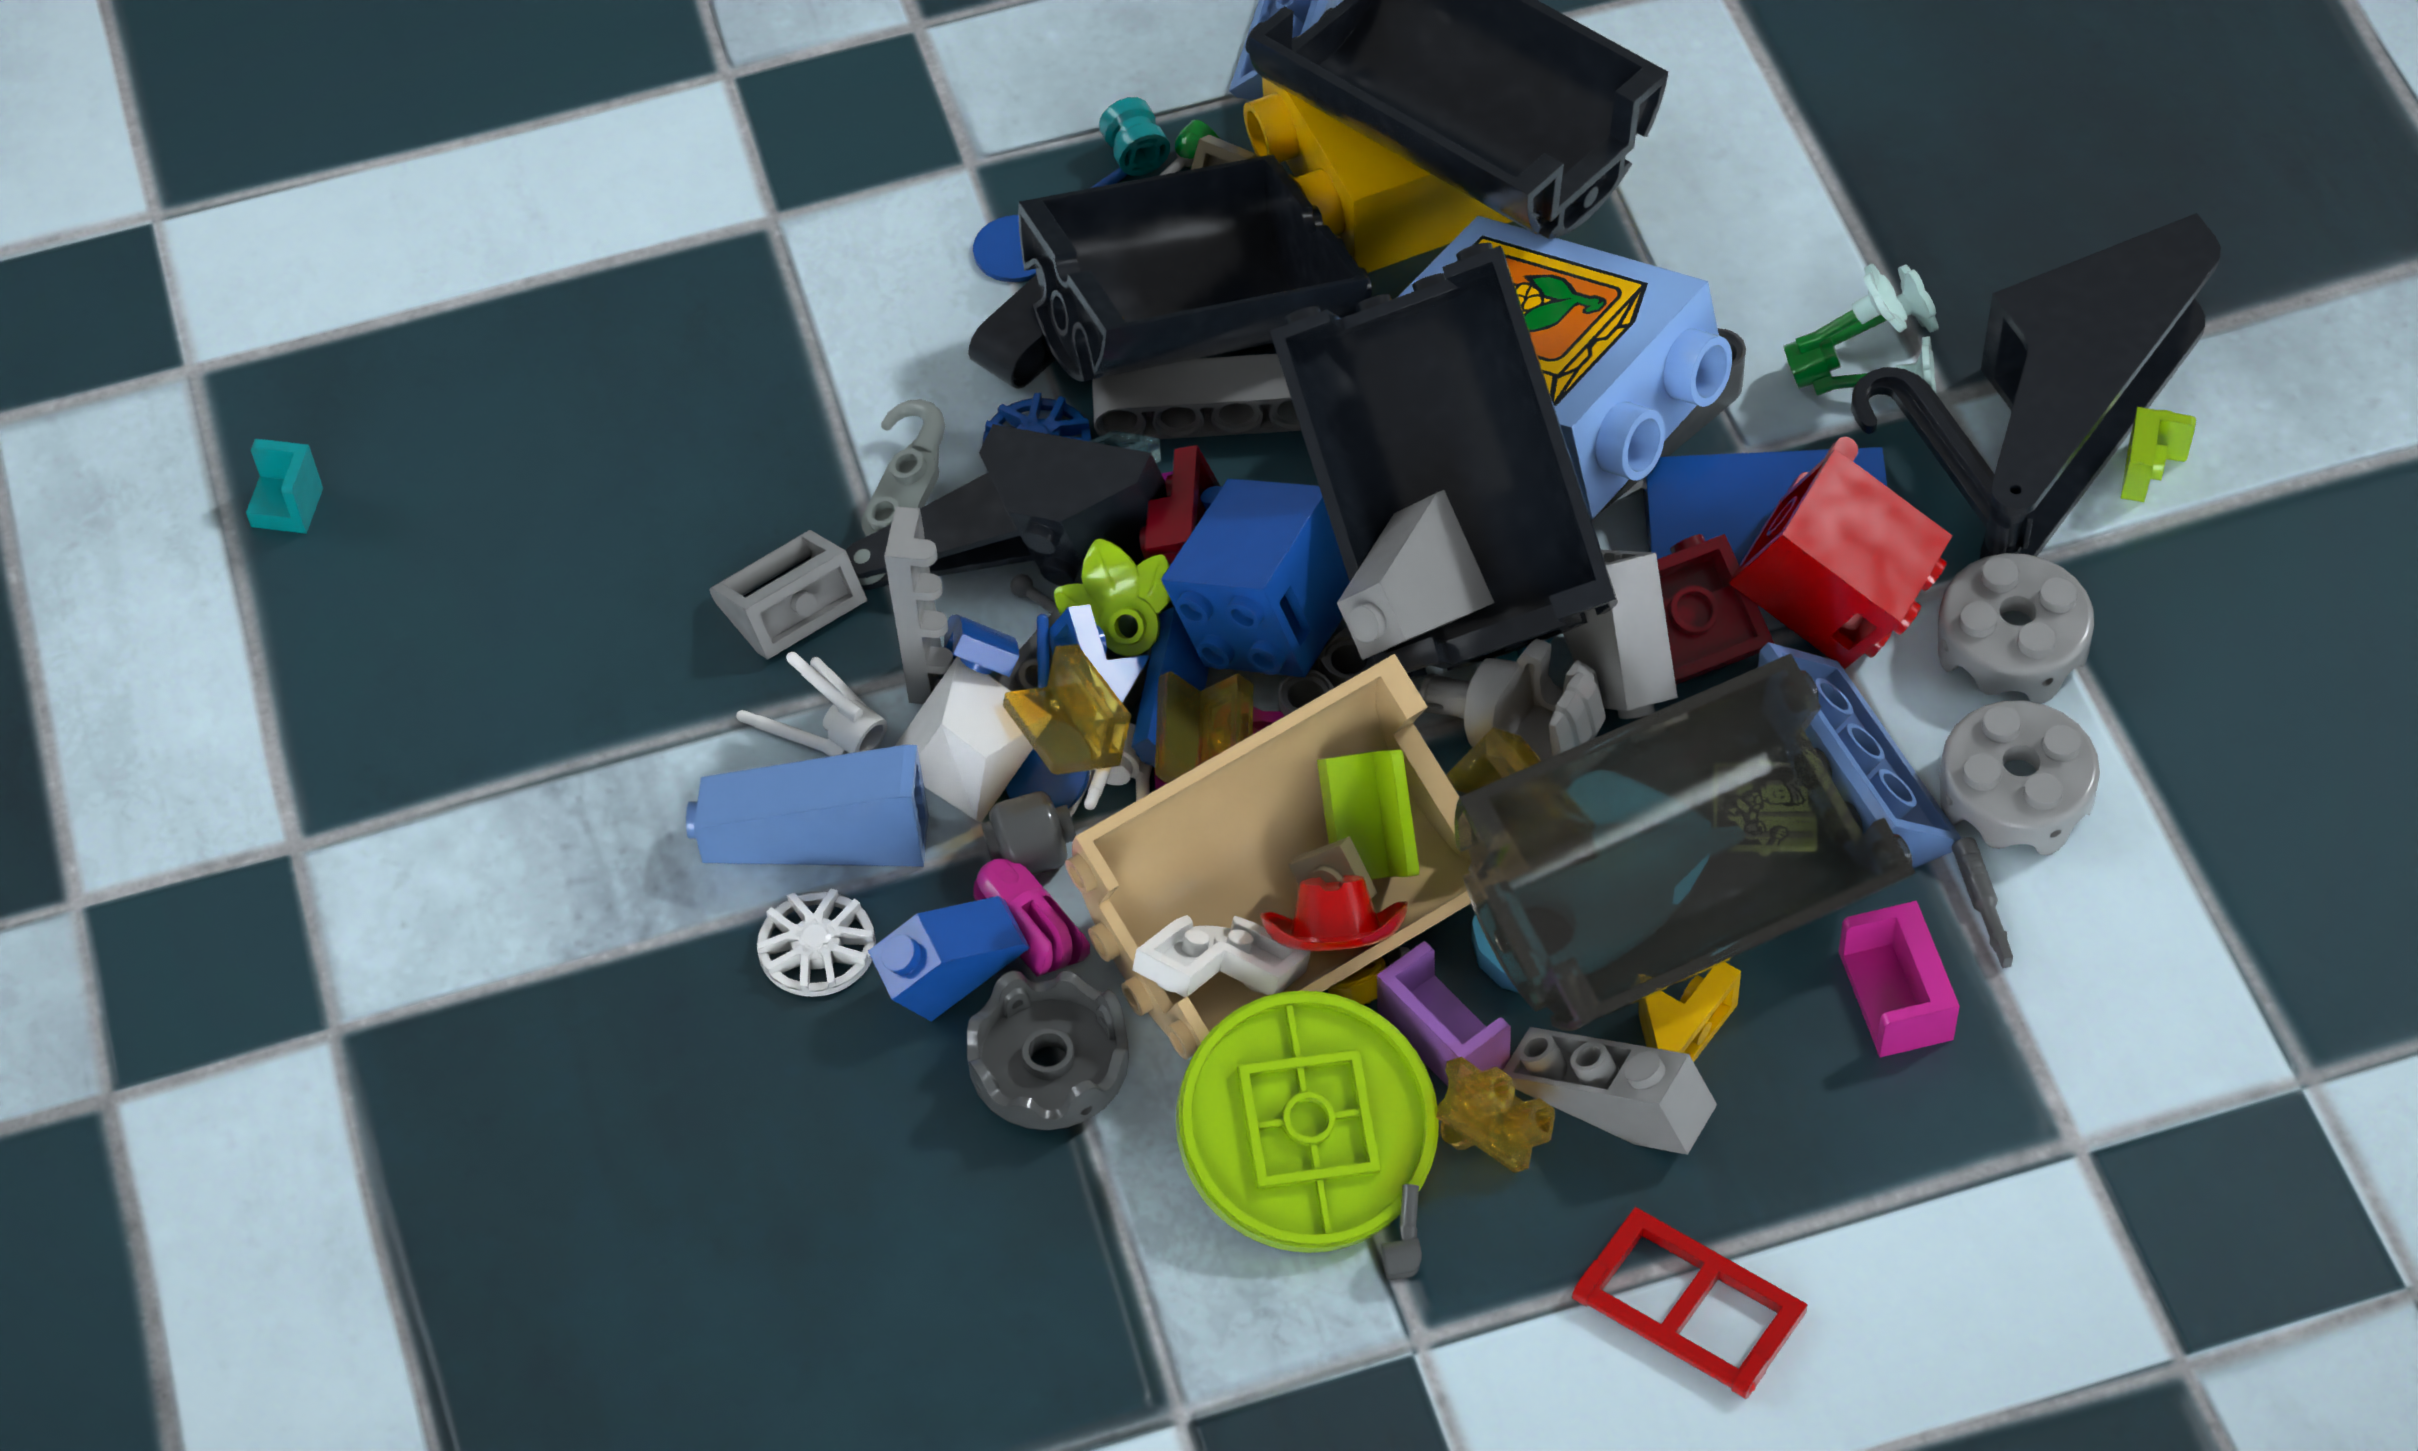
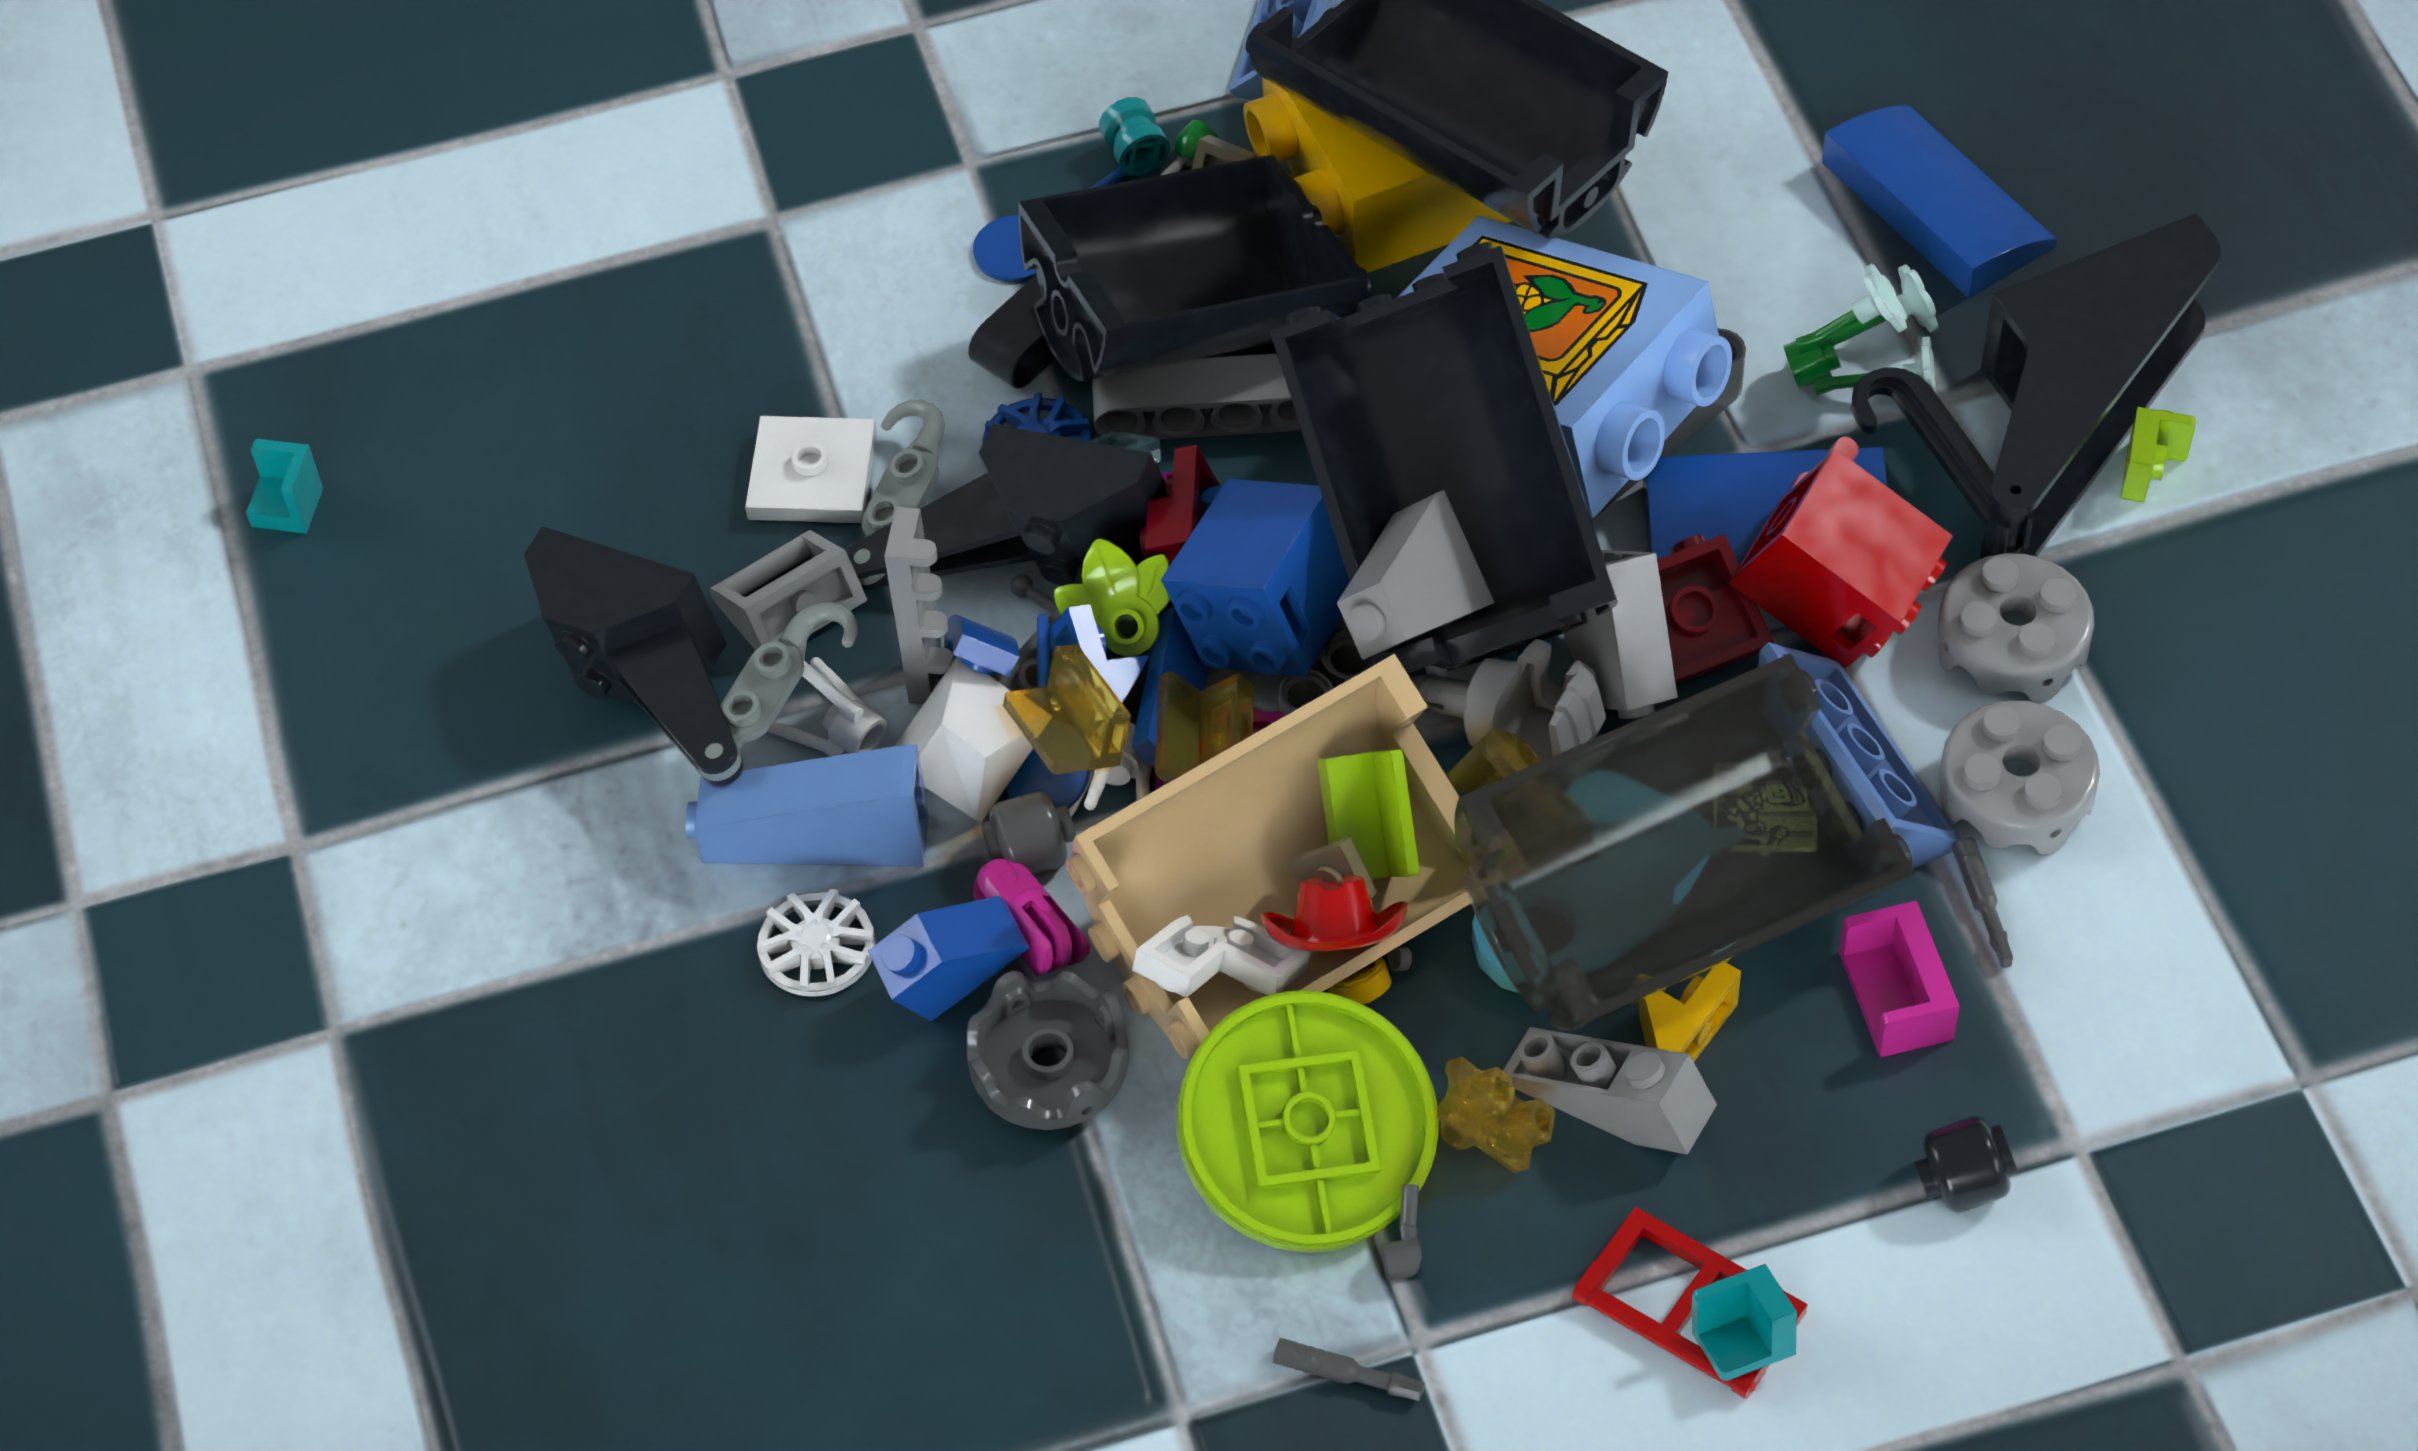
(652, 640): none -> black slope
(811, 469): none -> white plate
(1343, 1369): none -> dark grey piece
(1435, 1018): medium lavender panel -> none
(1744, 1322): none -> teal panel
(1934, 197): none -> blue slope
(1966, 1164): none -> black head

